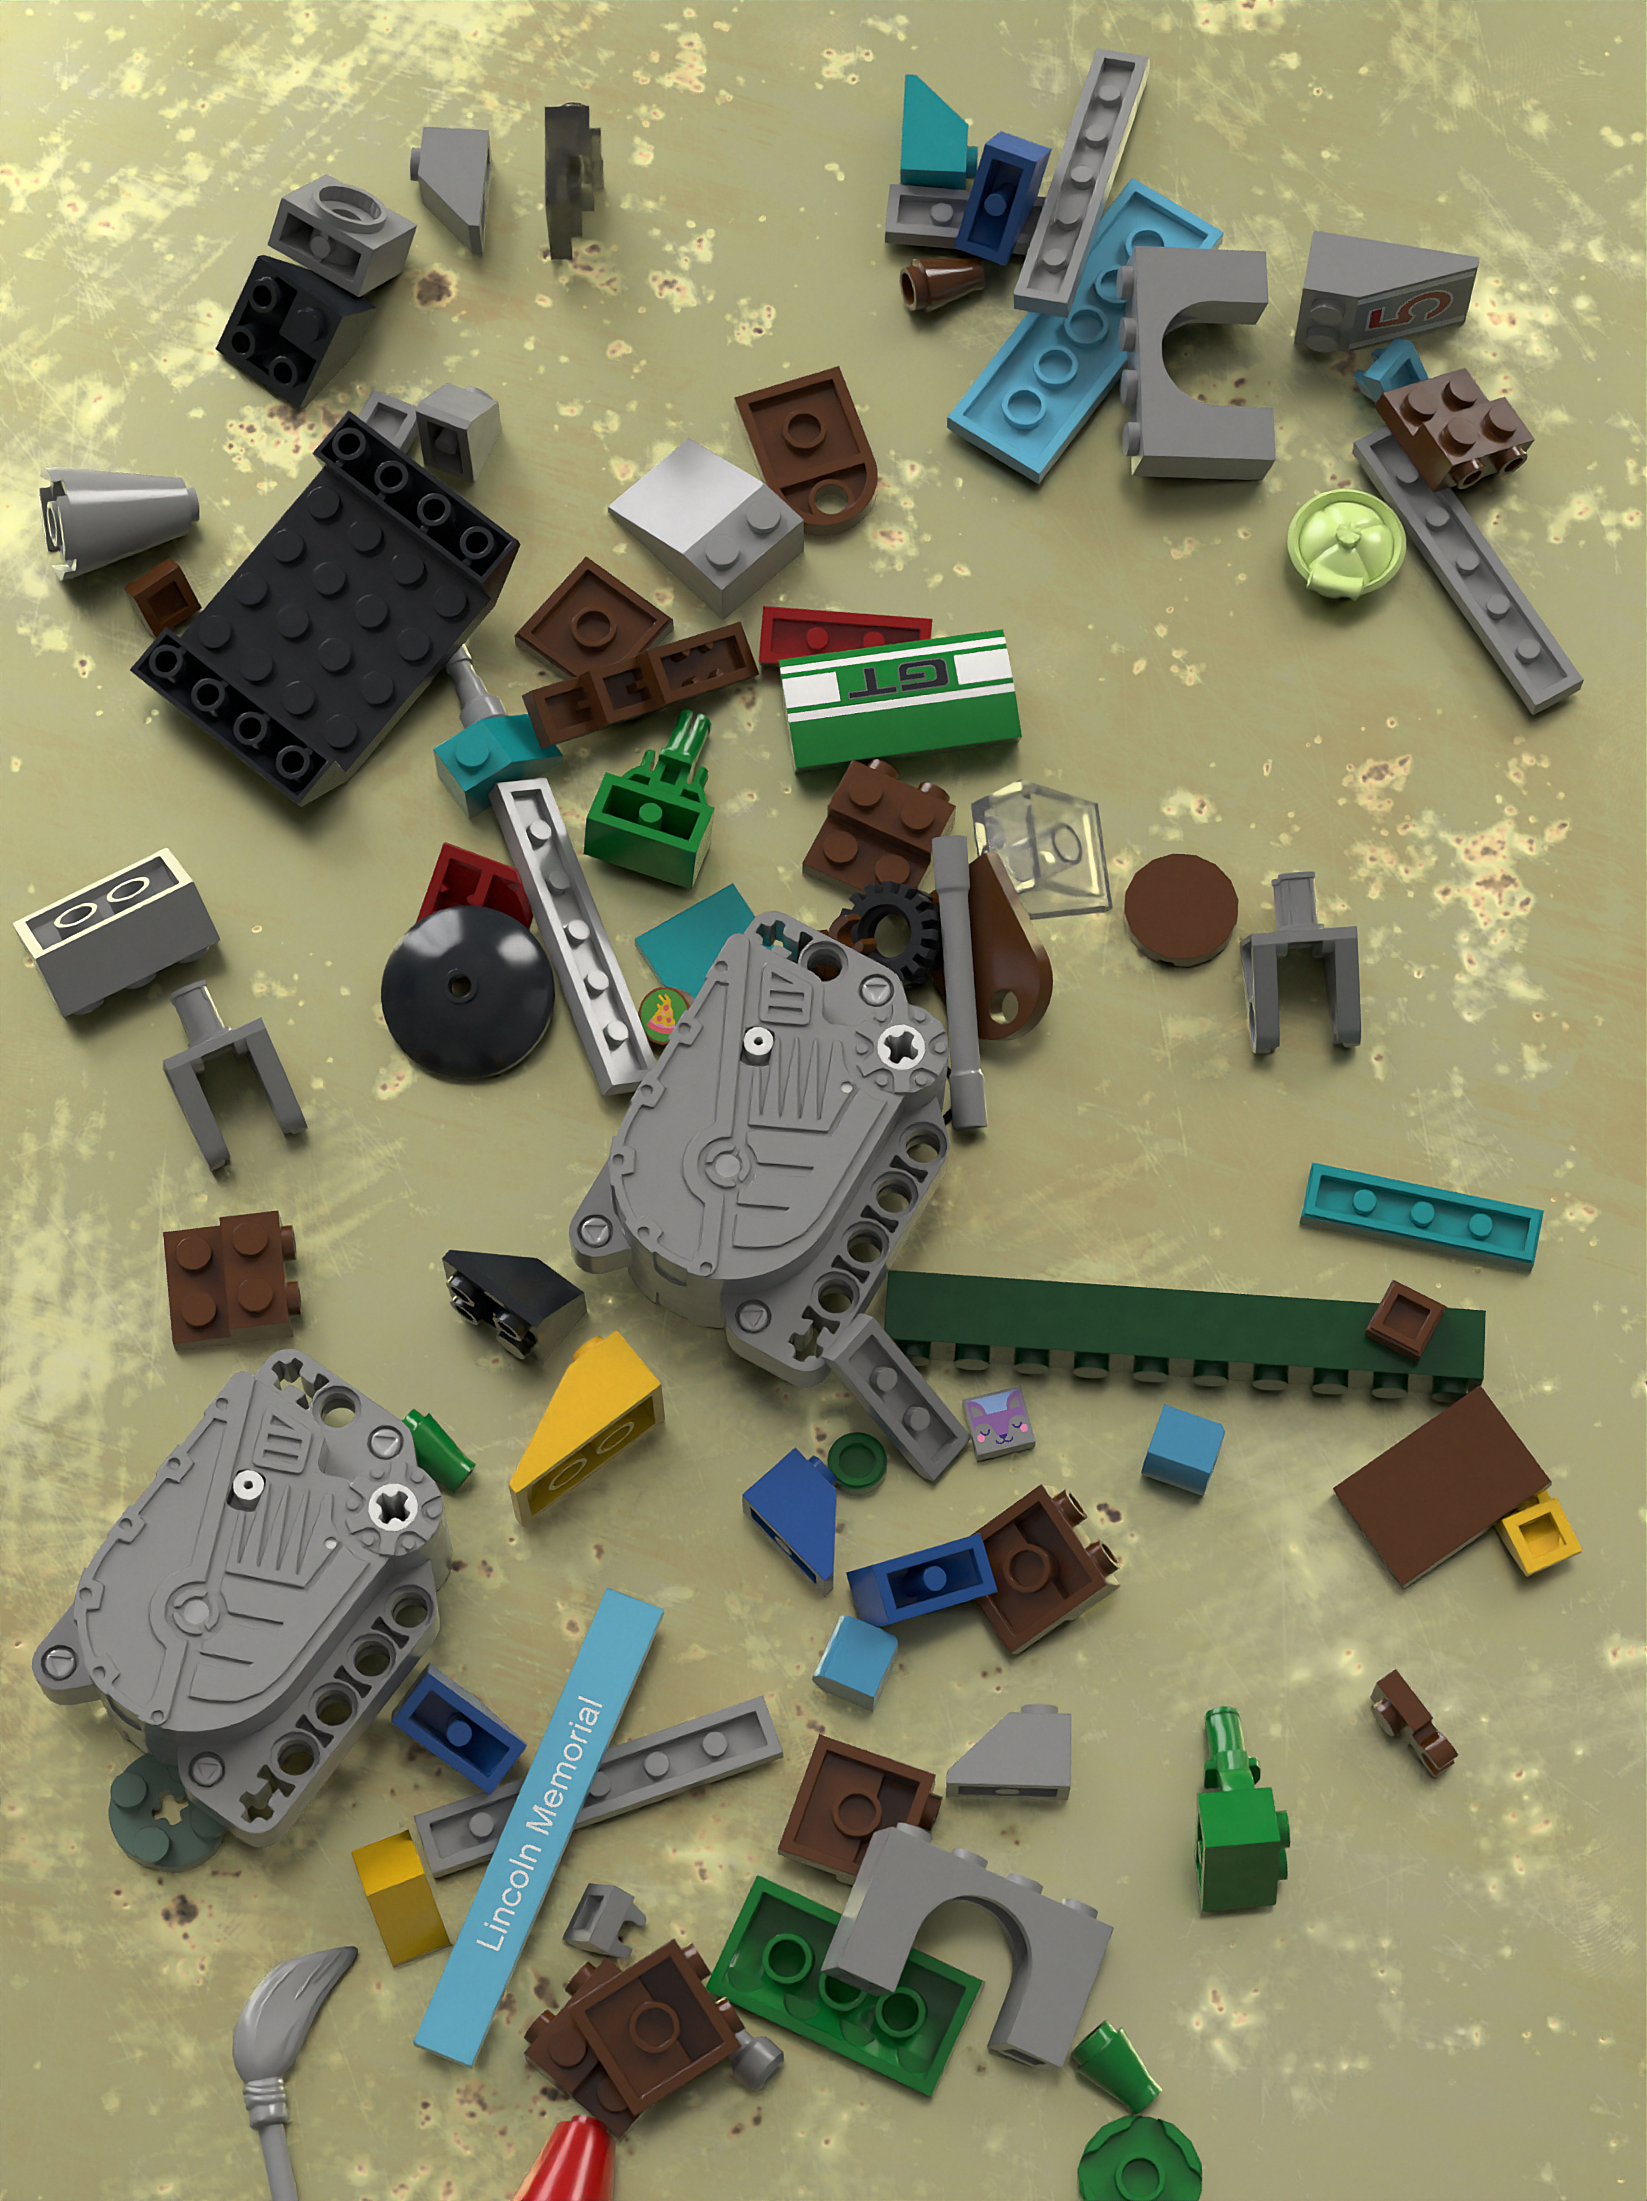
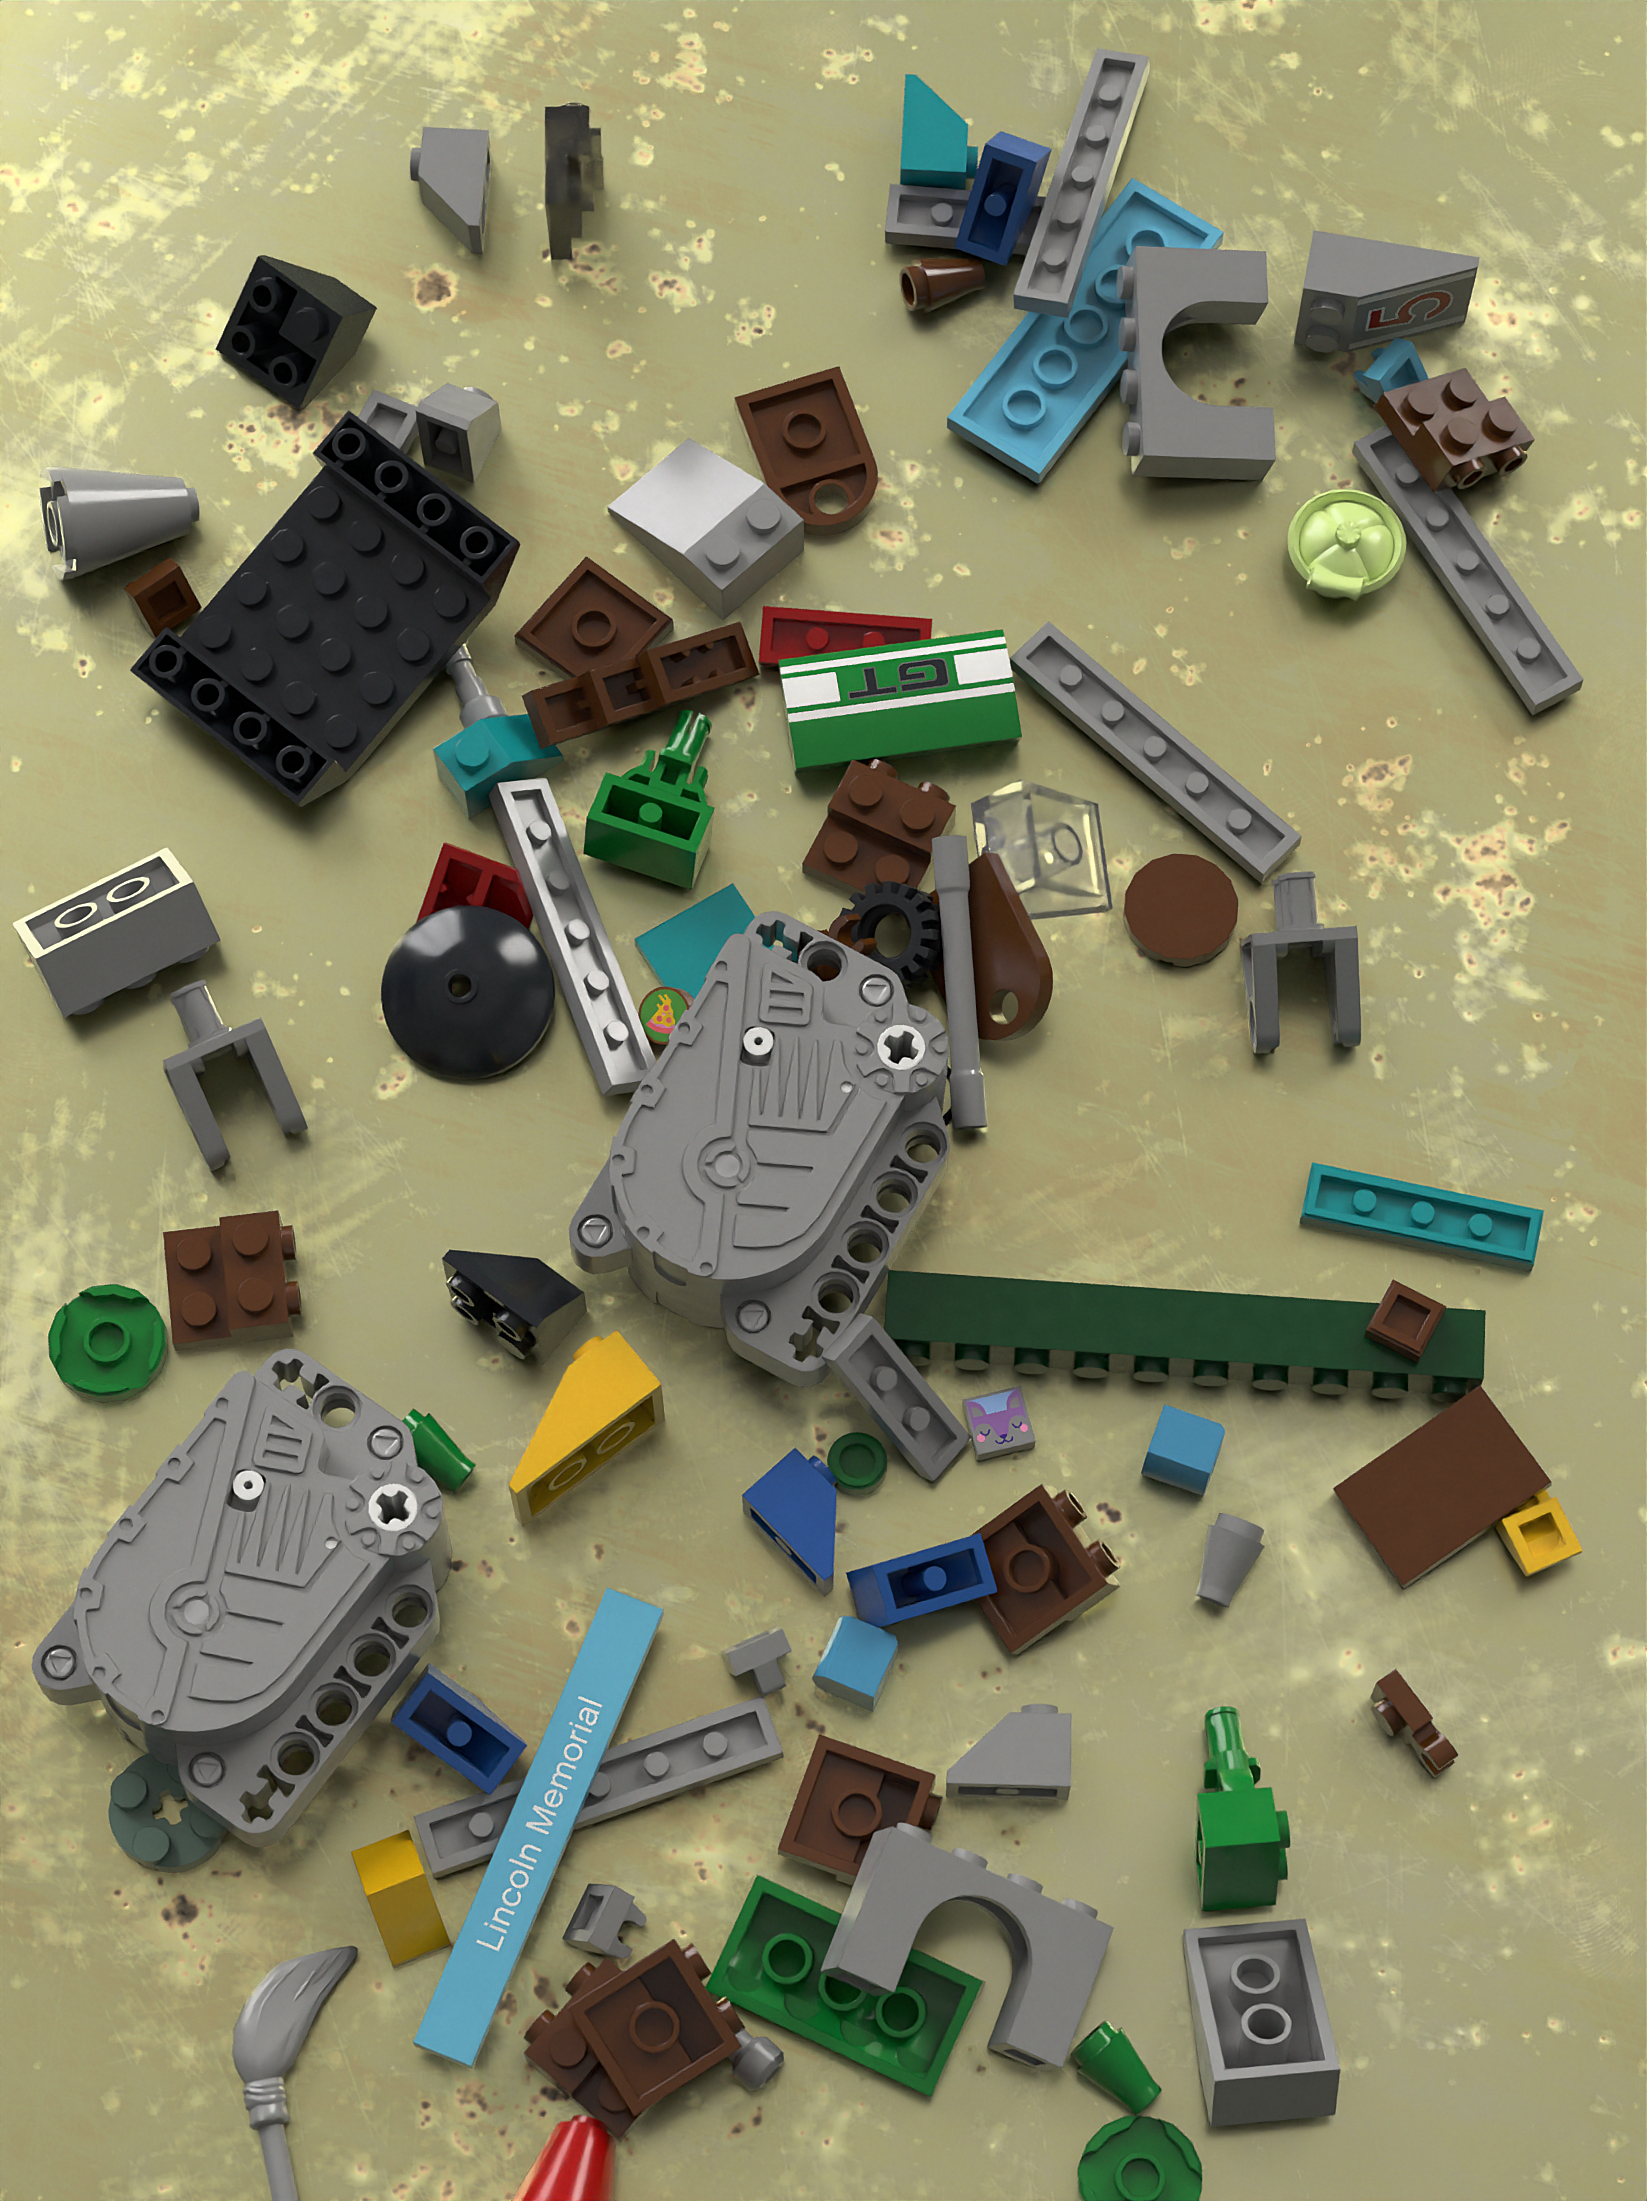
(108, 1343): none -> green tile
(342, 234): light grey brick -> none
(759, 1658): none -> light grey tile
(1155, 752): none -> light grey plate
(1228, 1556): none -> light grey cone
(1260, 2023): none -> light grey slope

